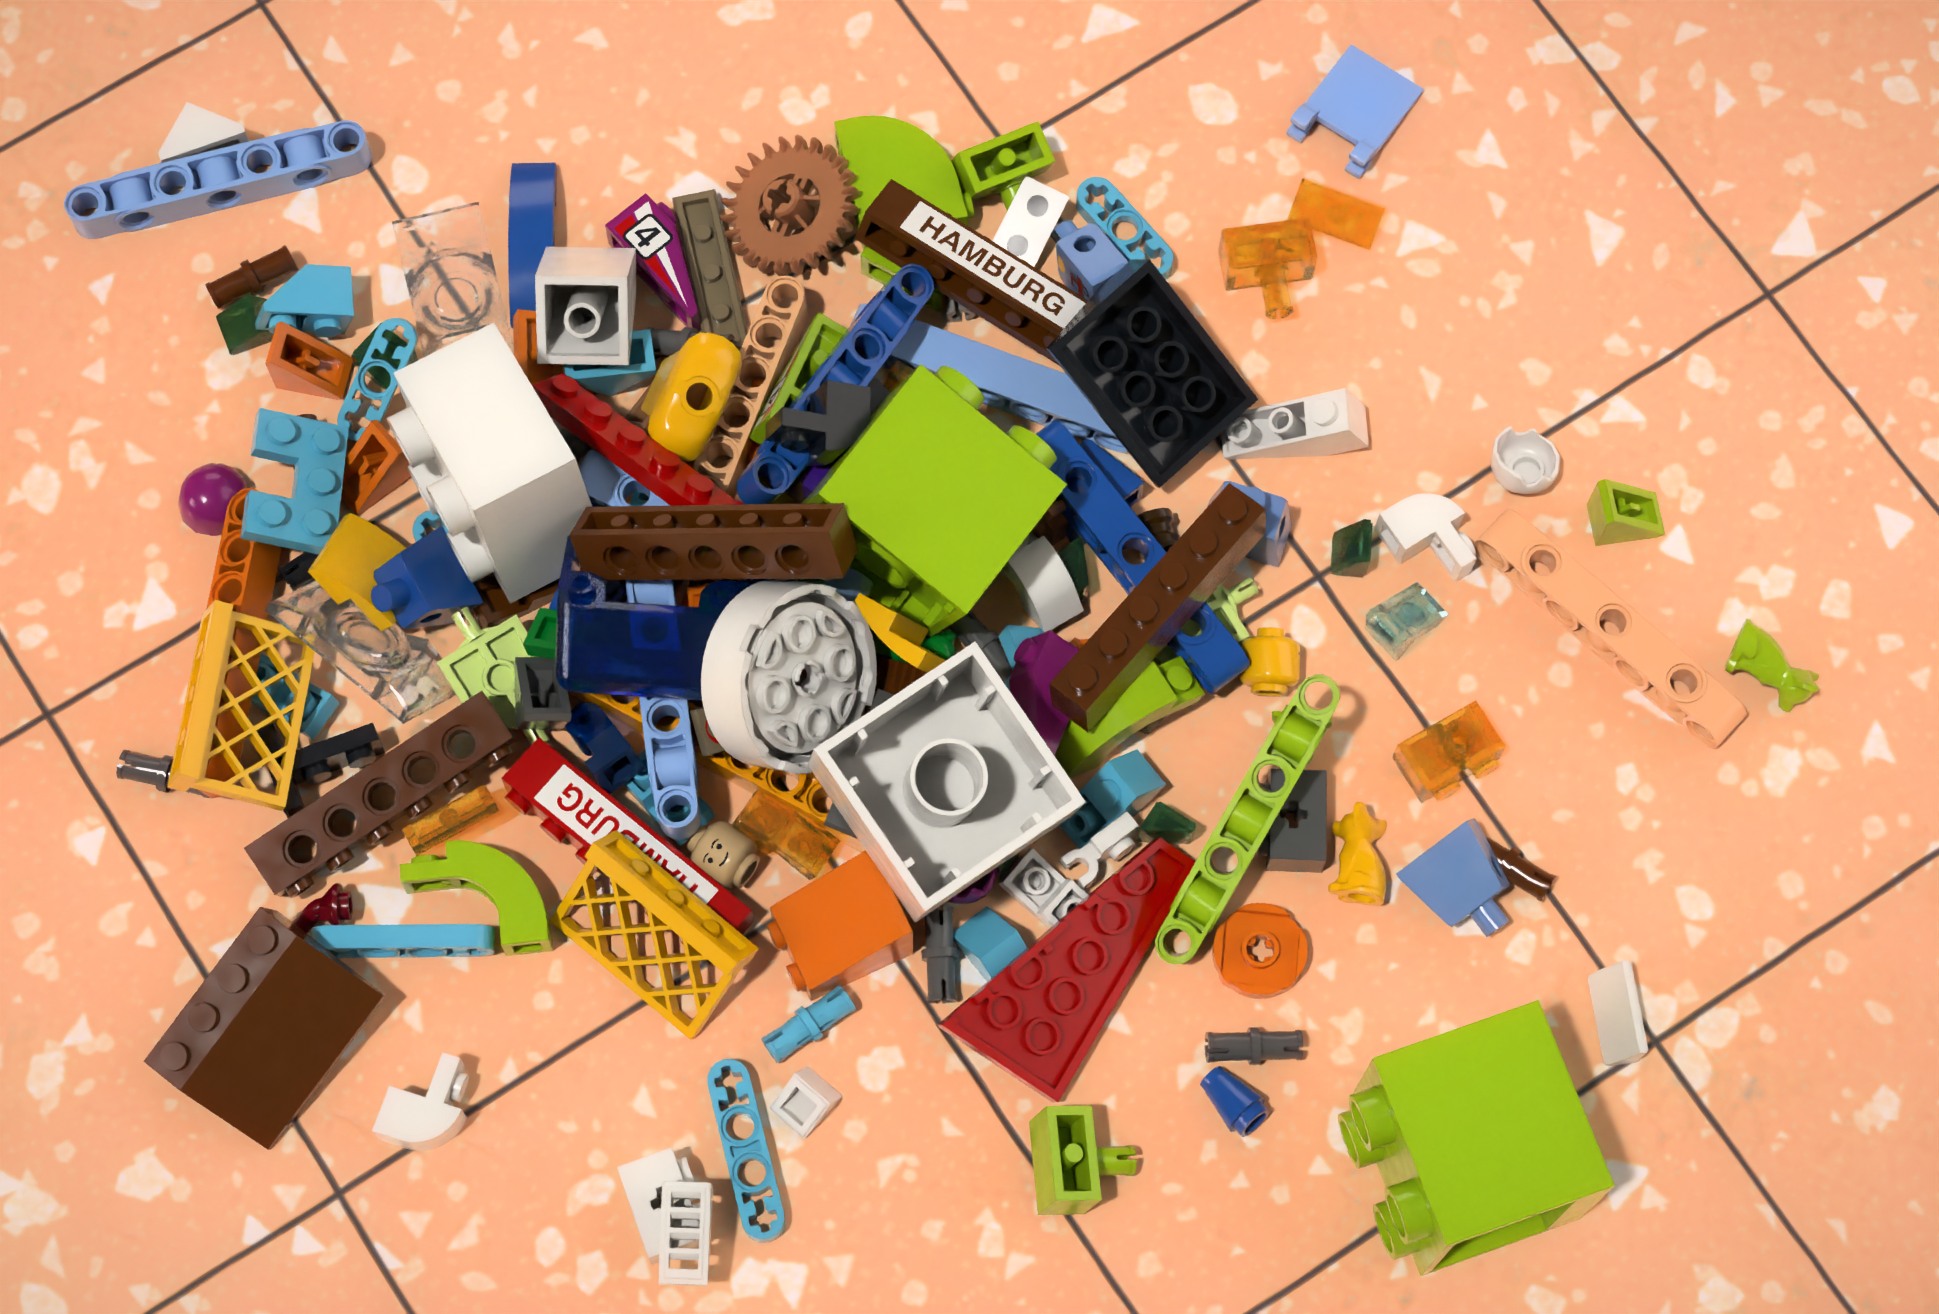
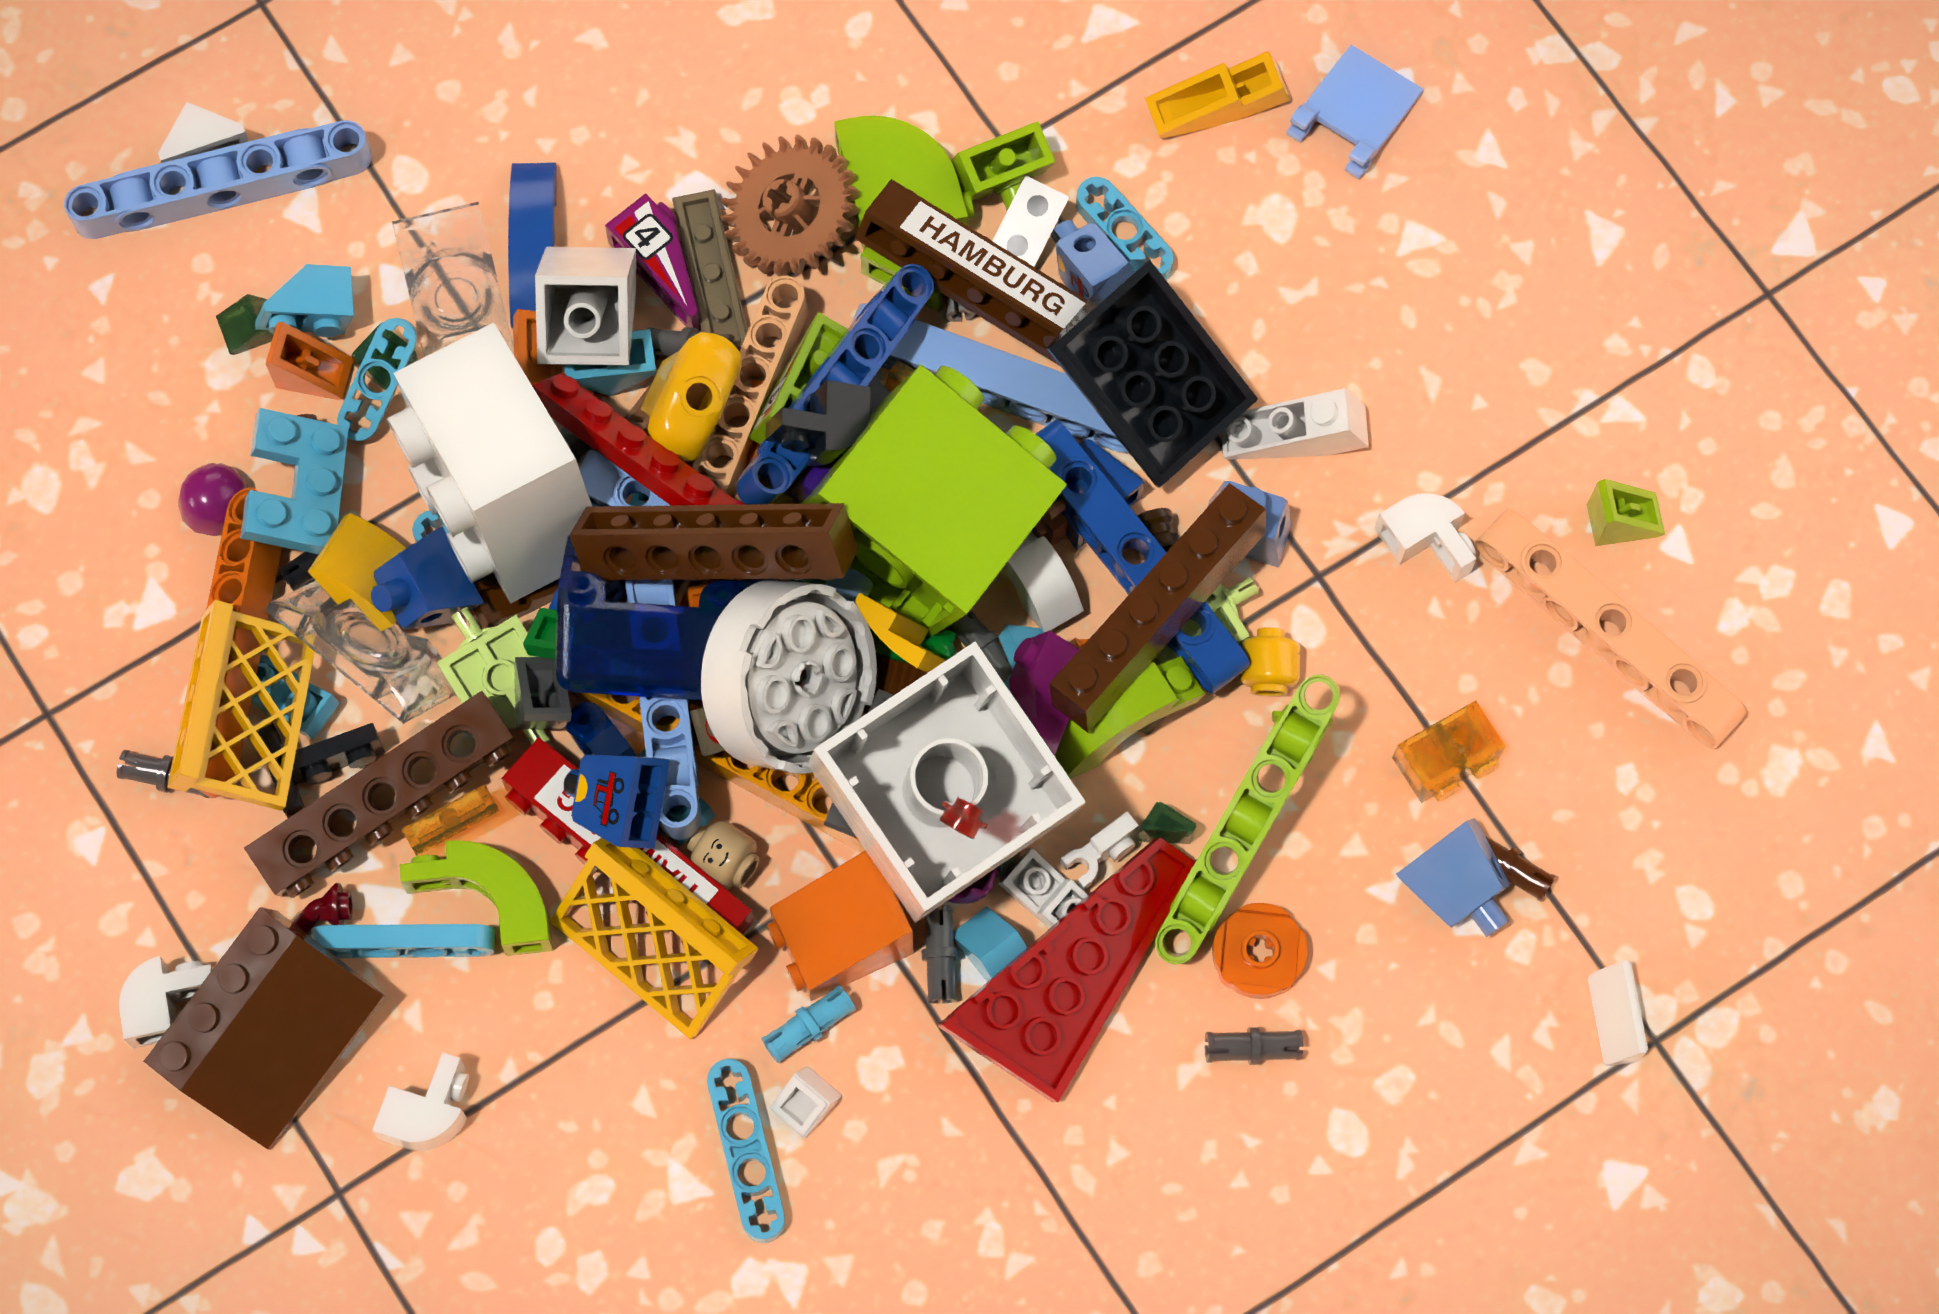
(151, 995): none -> white brick
(251, 277): reddish brown pin -> none
(373, 468): orange slope -> none
(619, 797): none -> blue torso
(643, 1187): white brick -> none
(685, 1190): white slope -> none
(786, 833): clear yellow slope -> none
(963, 817): none -> clear red plate
(1069, 1162): lime brick -> none
(1075, 563): clear green slope -> none
(1118, 787): medium azure slope -> none
(1218, 96): none -> yellow slope
(1235, 1102): blue cone -> none
(1268, 258): clear yellow brick -> none
(1300, 847): dark grey brick -> none
(1337, 212): clear yellow slope -> none
(1352, 549): clear green slope -> none
(1361, 869): yellow animal -> none
(1403, 619): clear light blue slope -> none
(1474, 1140): lime piece -> none
(1524, 461): white hair -> none
(1764, 659): lime animal -> none

